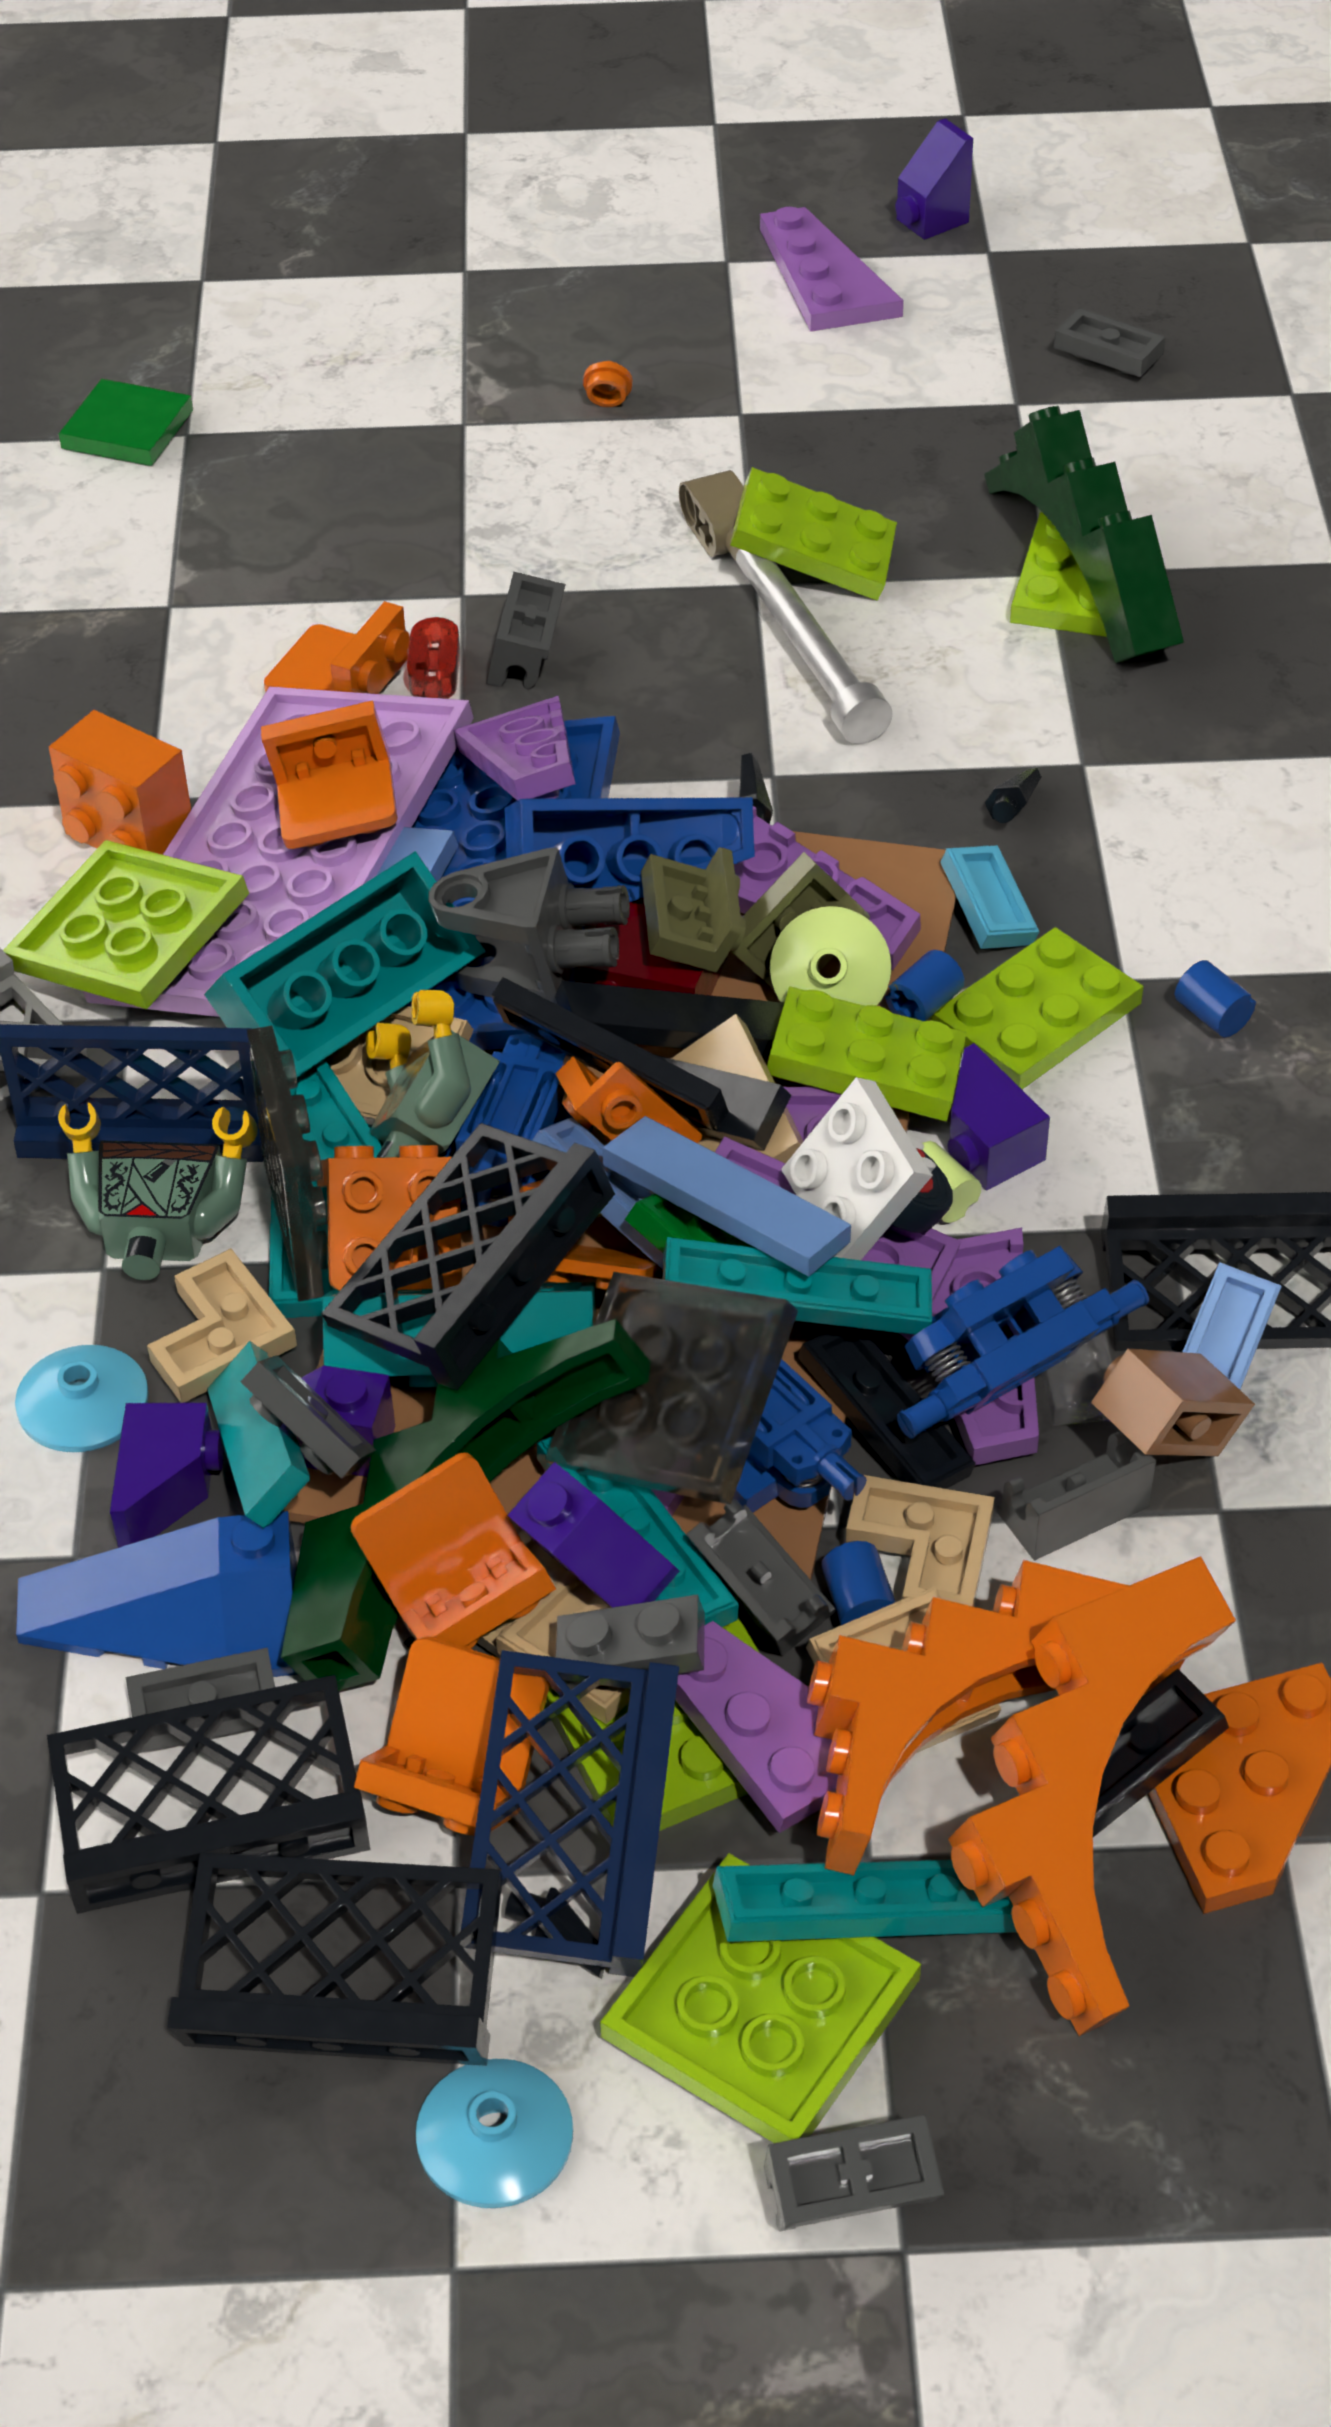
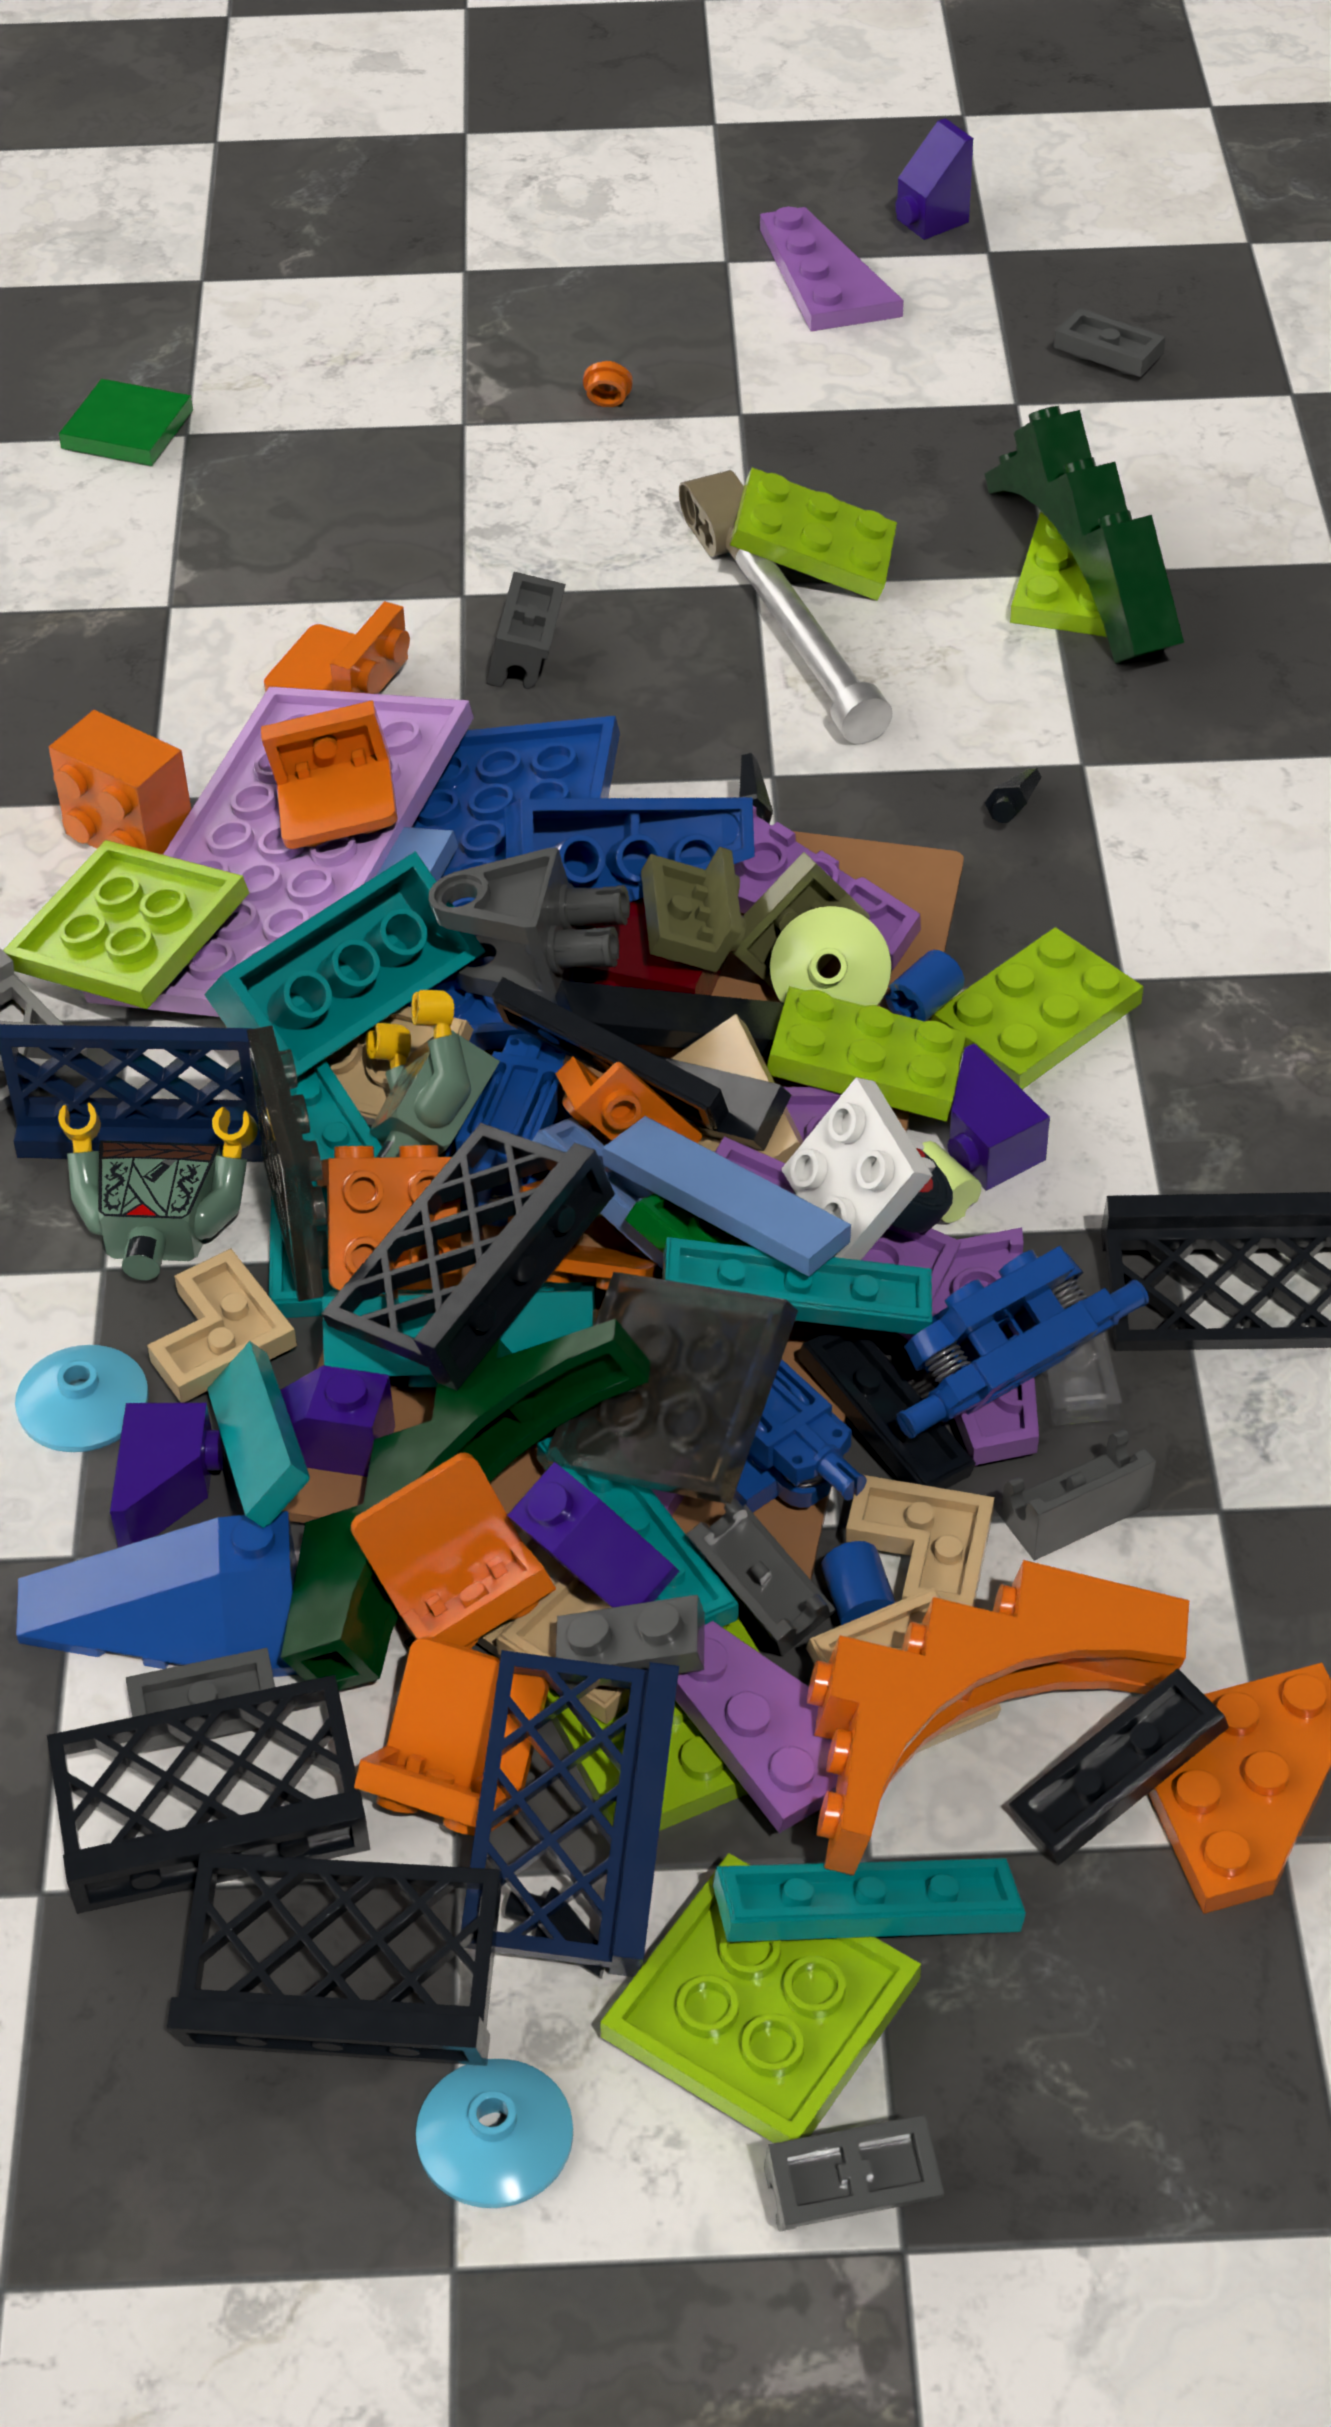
(288, 1400): dark grey plate -> none
(426, 659): clear red beam -> none
(522, 750): medium lavender wing -> none
(989, 897): medium azure tile -> none
(1055, 1757): orange arch -> none
(1171, 1402): medium nougat brick -> none
(1215, 998): blue piece -> none
(1232, 1321): light blue tile -> none

